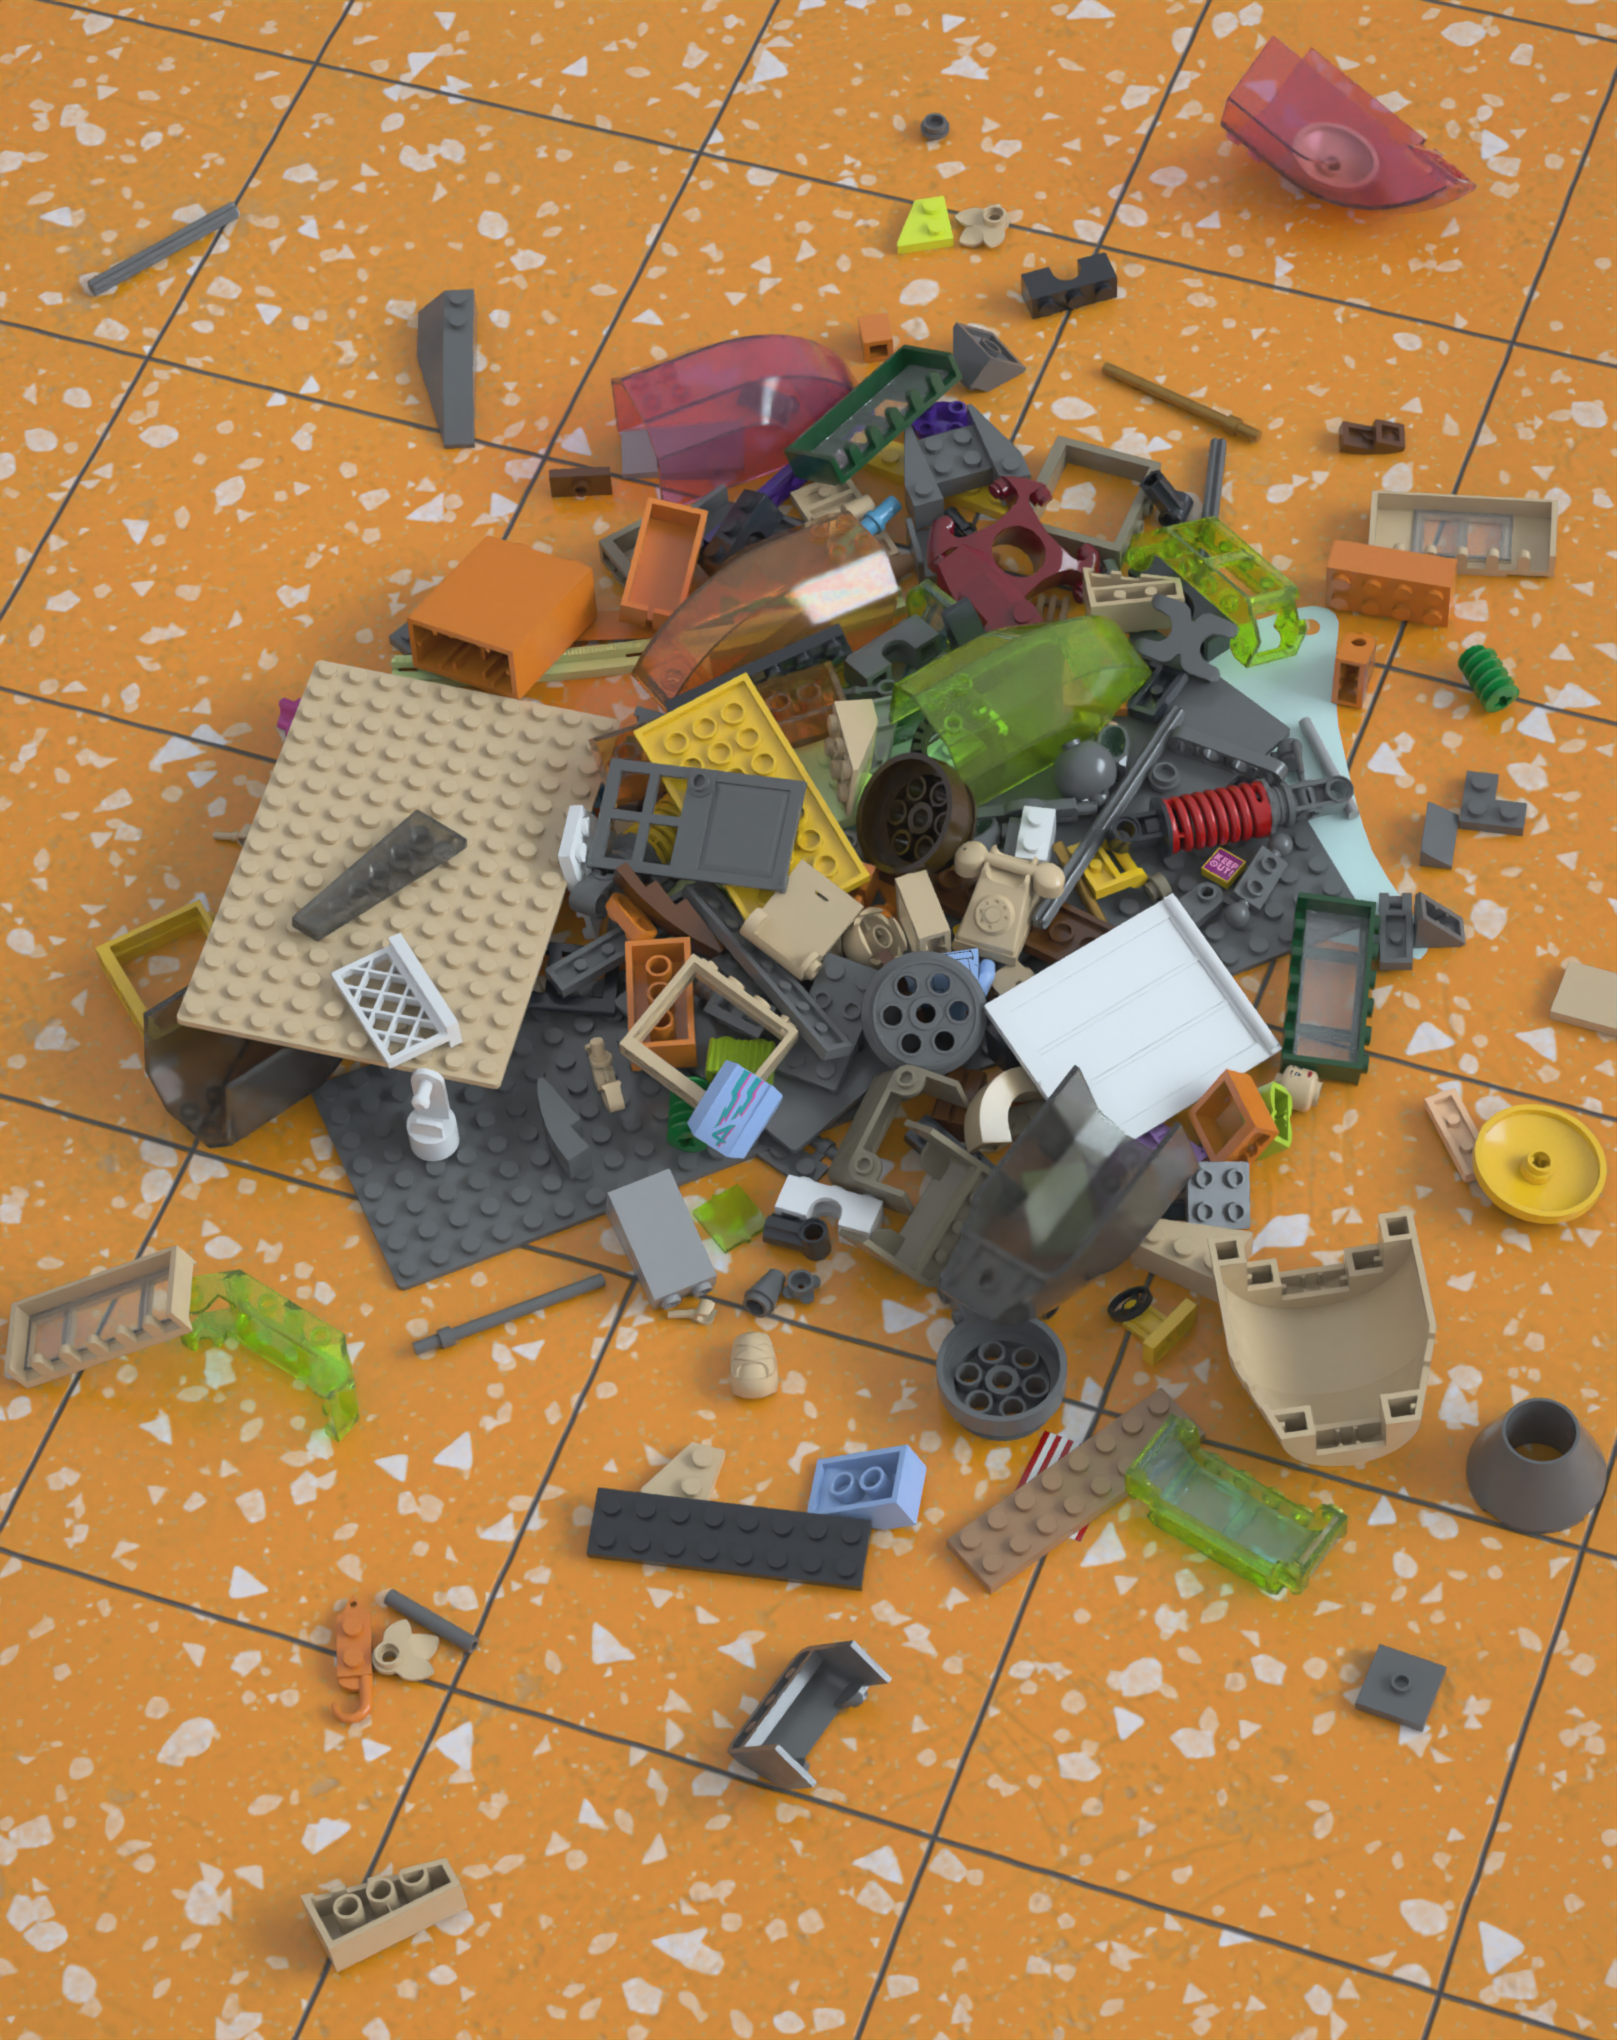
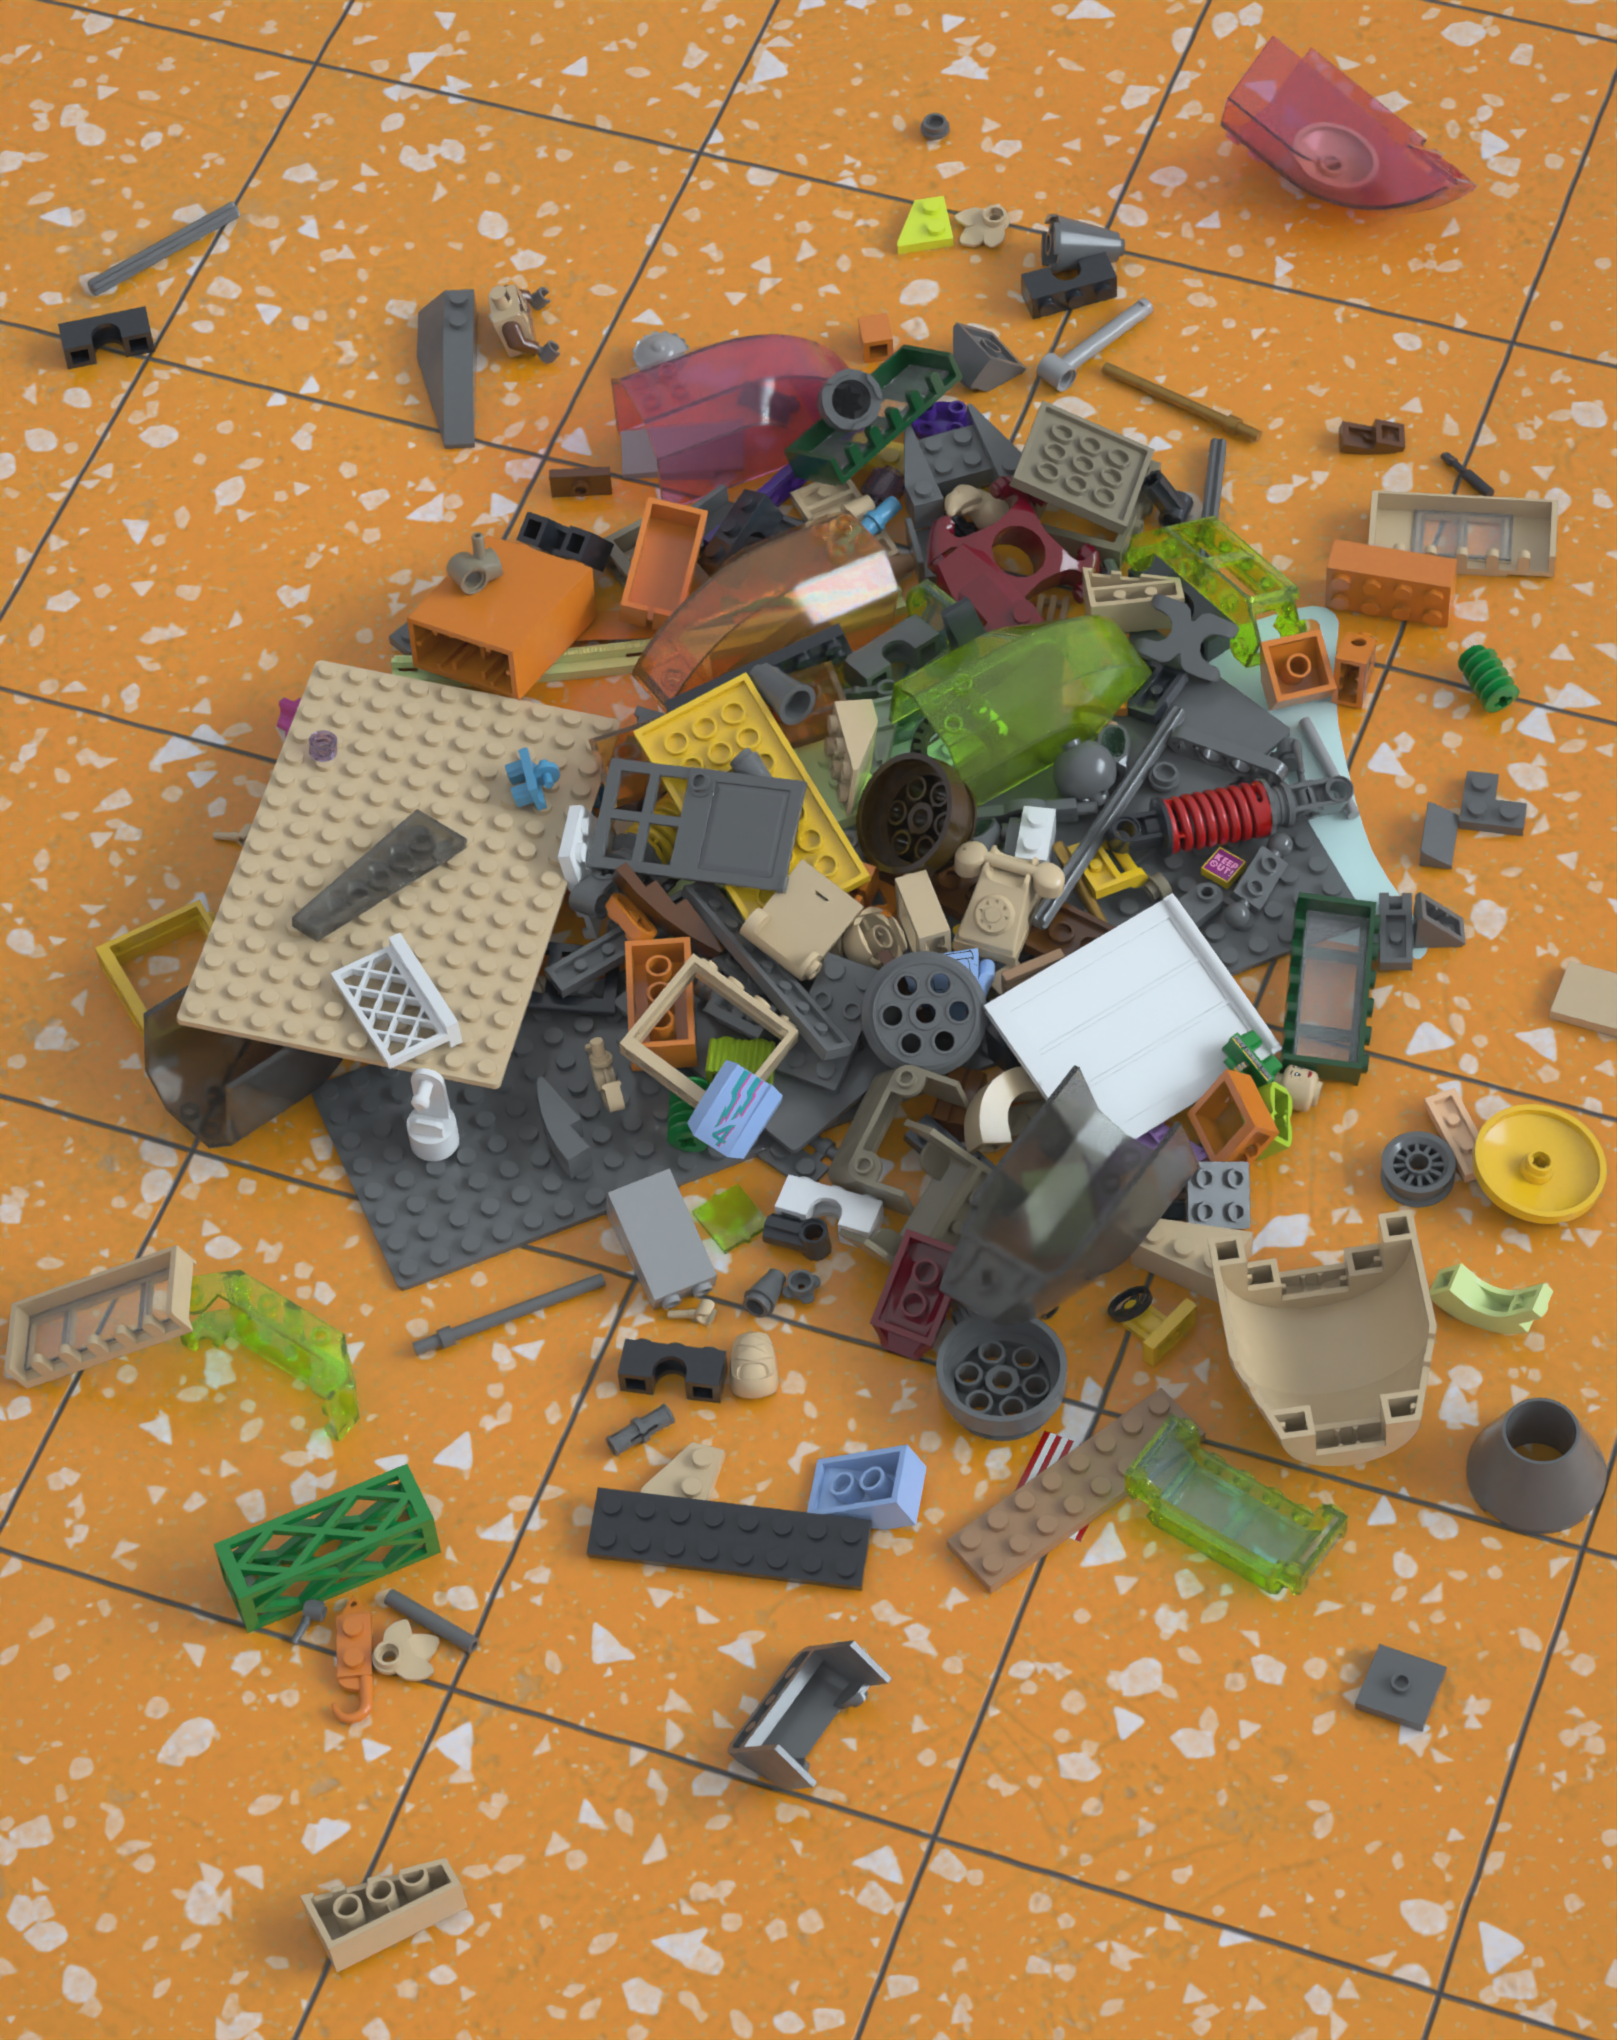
(87, 335): none -> black arch
(312, 1610): none -> dark grey hand
(326, 753): none -> clear purple bush
(326, 1527): none -> green piece
(475, 570): none -> dark tan piece
(514, 321): none -> torso
(536, 776): none -> dark azure hips
(565, 542): none -> black arch
(640, 1430): none -> dark grey pin
(648, 1361): none -> black arch
(657, 347): none -> light grey piece
(749, 763): none -> dark grey cone
(783, 694): none -> dark grey plant
(849, 400): none -> dark grey tile
(883, 483): none -> head
(911, 1304): none -> dark red slope
(976, 503): none -> tan animal
(1016, 975): none -> medium nougat tile
(1062, 371): none -> light grey piece
(1074, 240): none -> dark grey cone
(1082, 467): none -> dark tan plate
(1243, 1059): none -> green hips
(1295, 670): none -> orange slope
(1422, 1186): none -> dark grey wheel
(1468, 475): none -> black piece
(1488, 1306): none -> yellowish green arch

